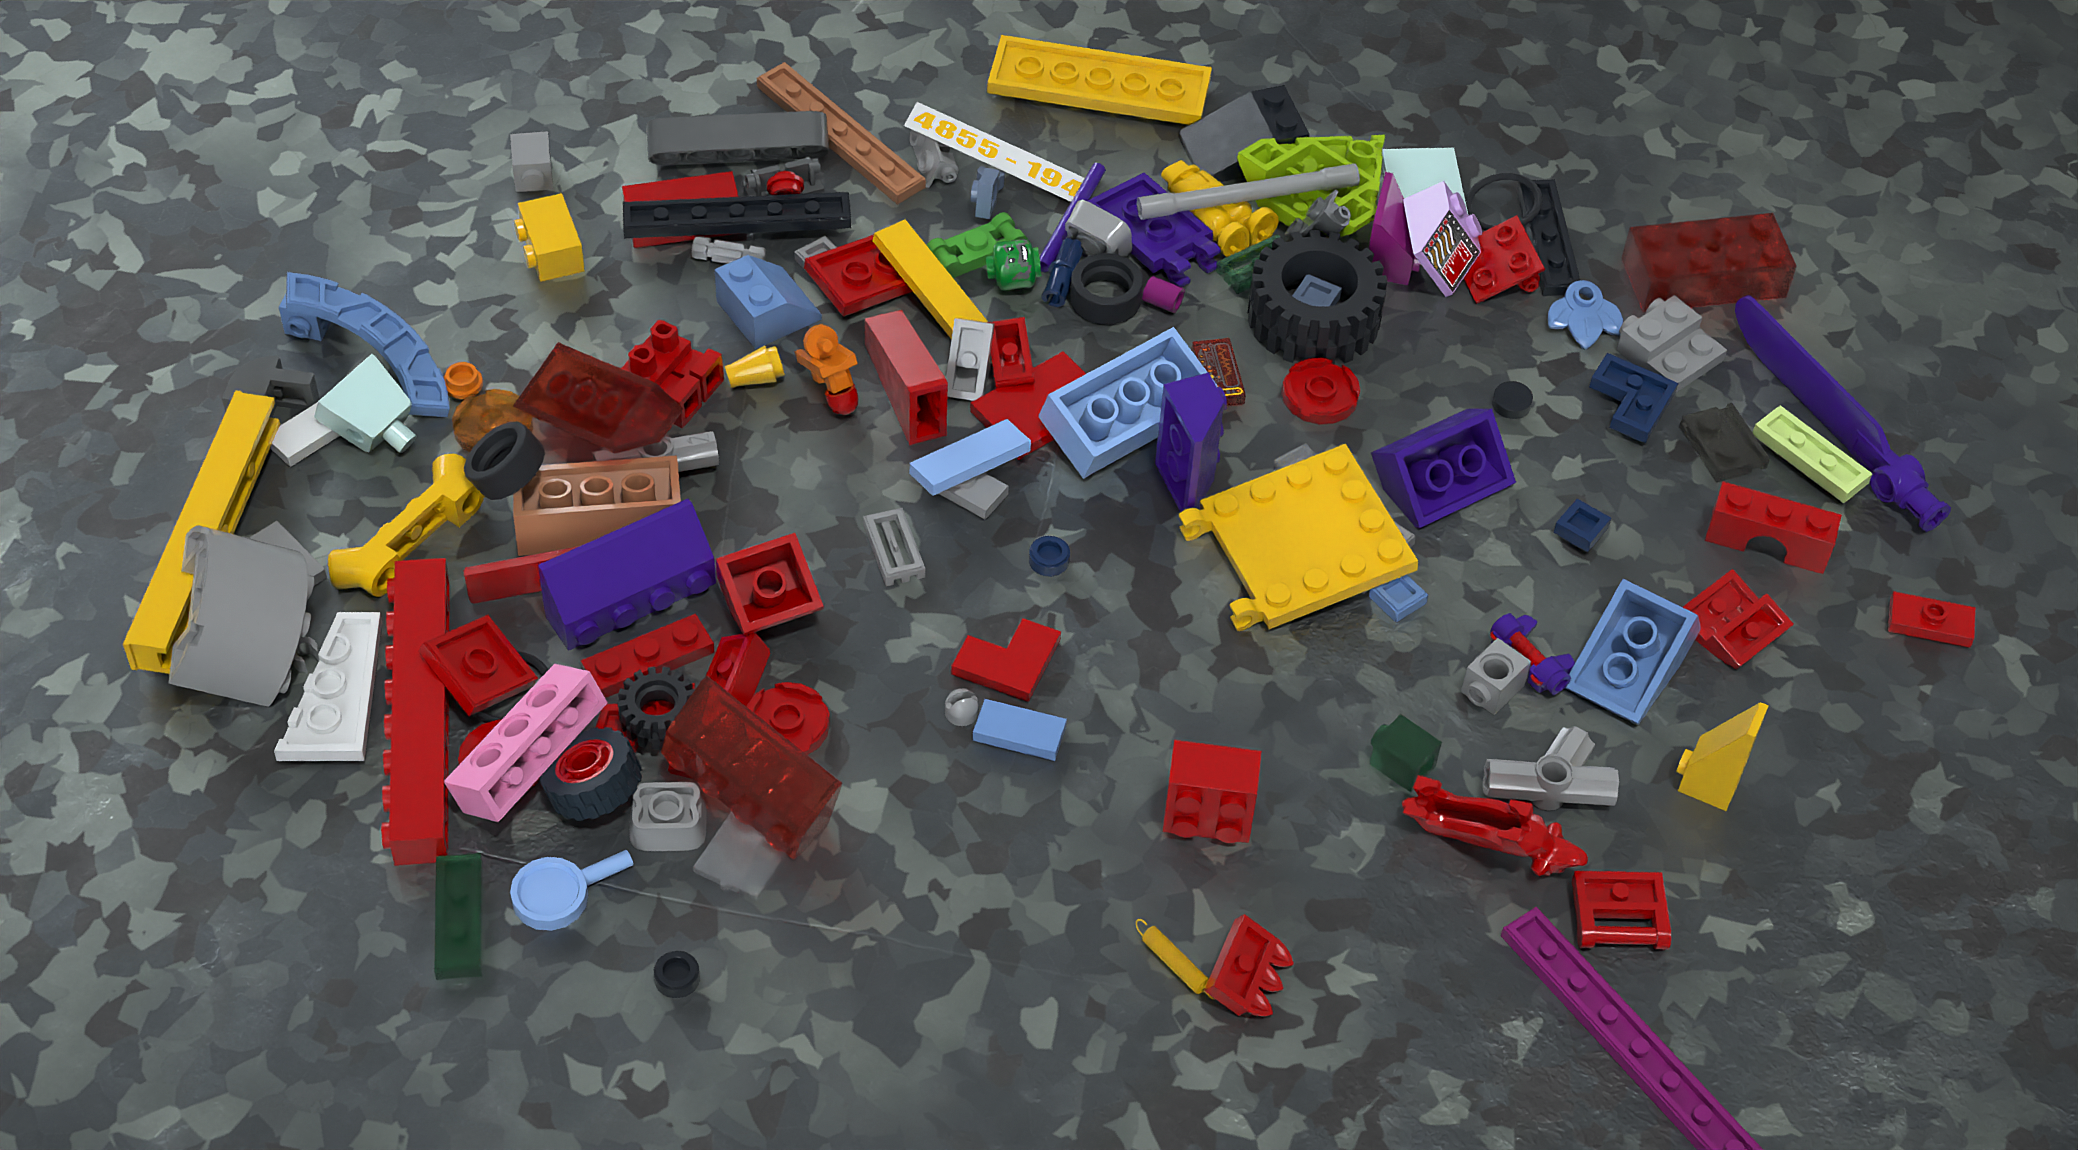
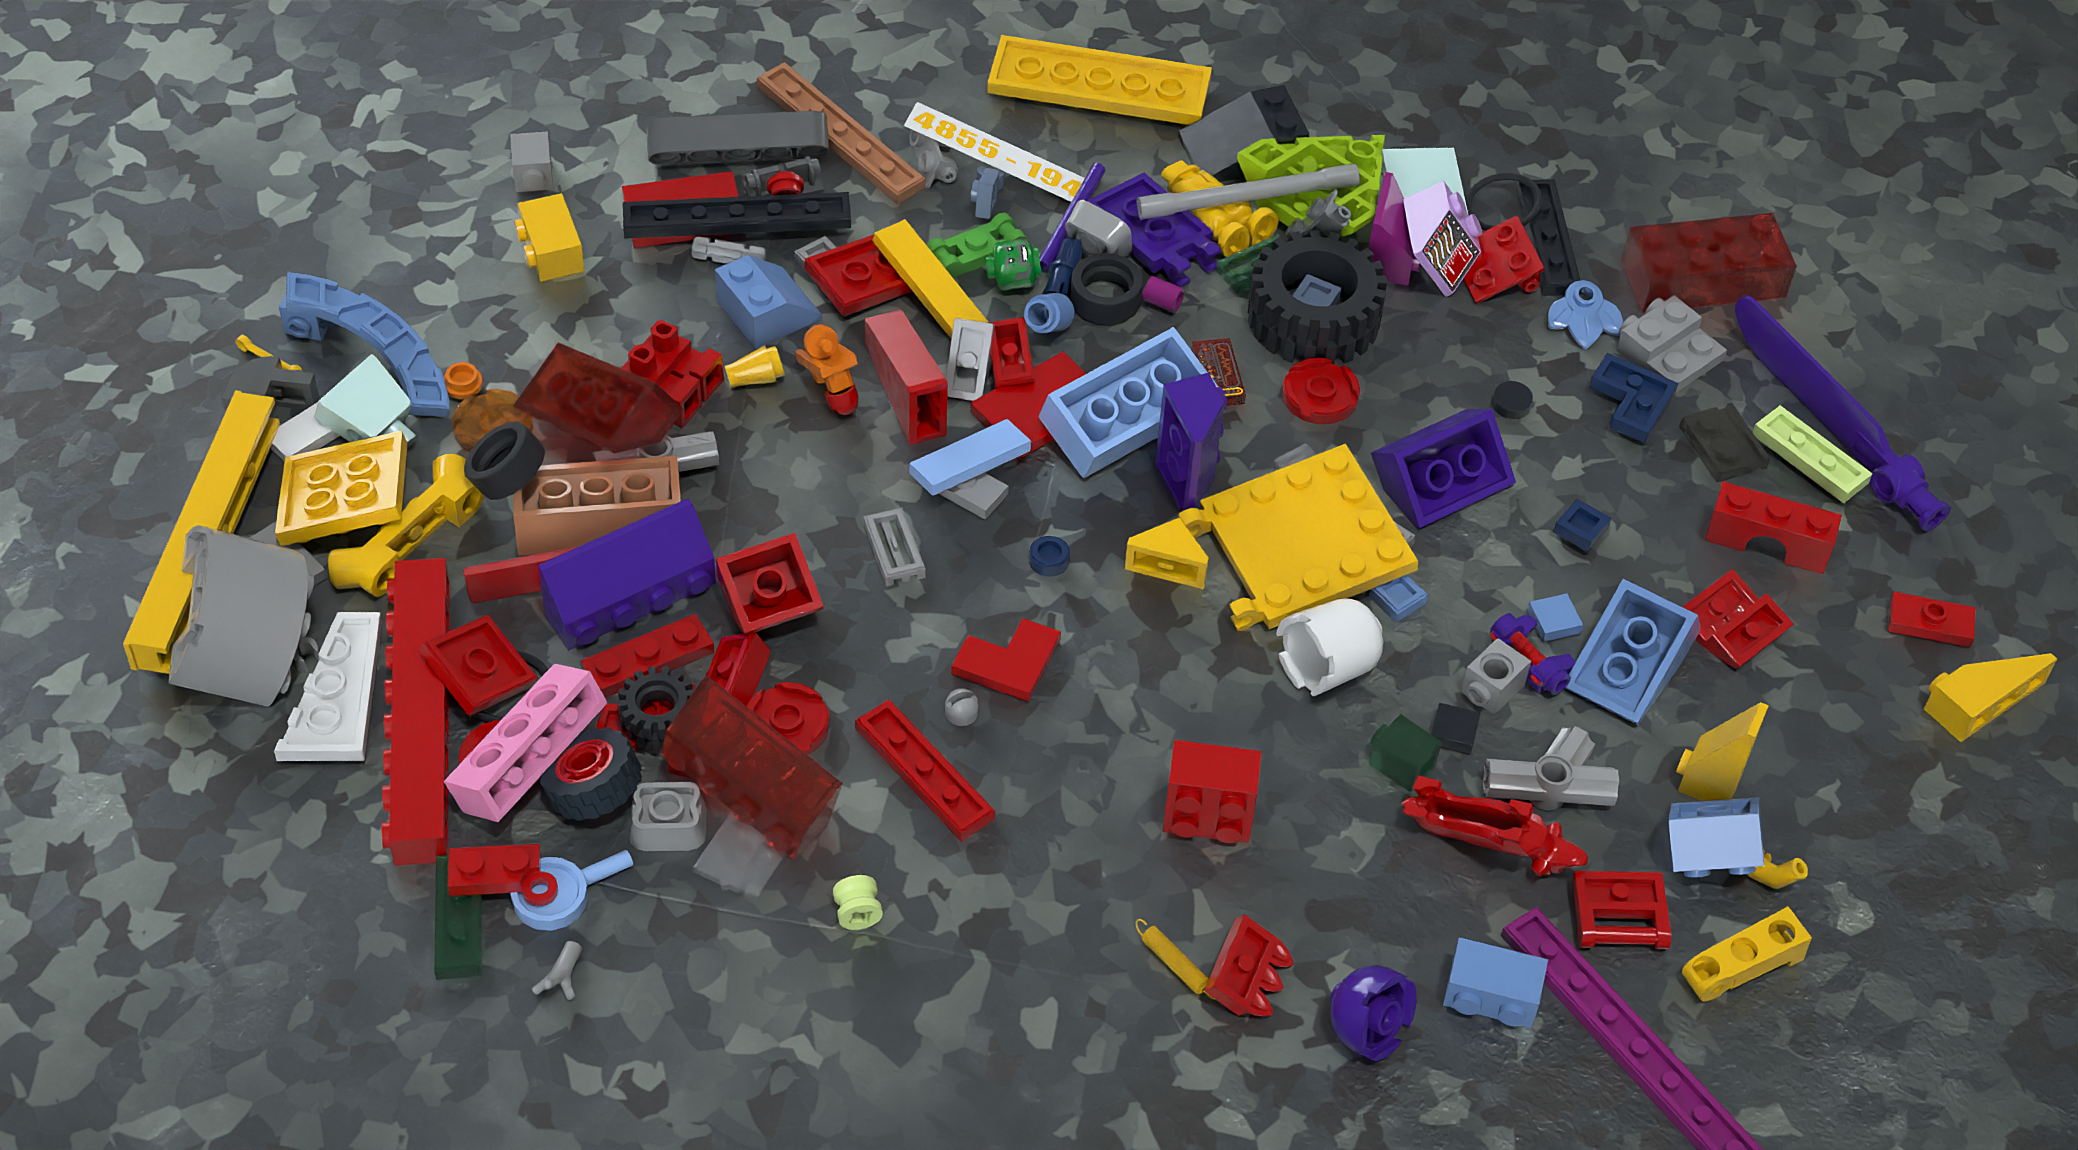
(245, 344): none -> yellow hinge
(341, 488): none -> yellow plate
(500, 871): none -> red hinge
(561, 971): none -> light grey bar
(676, 974): black tile -> none
(857, 902): none -> yellowish green wheel
(925, 770): none -> red tile
(1019, 729): medium blue tile -> none
(1049, 313): none -> medium blue brick
(1168, 554): none -> yellow slope
(1330, 644): none -> white cylinder
(1371, 1009): none -> dark purple cylinder
(1456, 727): none -> black tile
(1495, 983): none -> medium blue brick
(1555, 617): none -> medium blue tile
(1716, 836): none -> slope
(1747, 955): none -> yellow leg
(1780, 875): none -> yellow arm
(1984, 691): none -> yellow slope

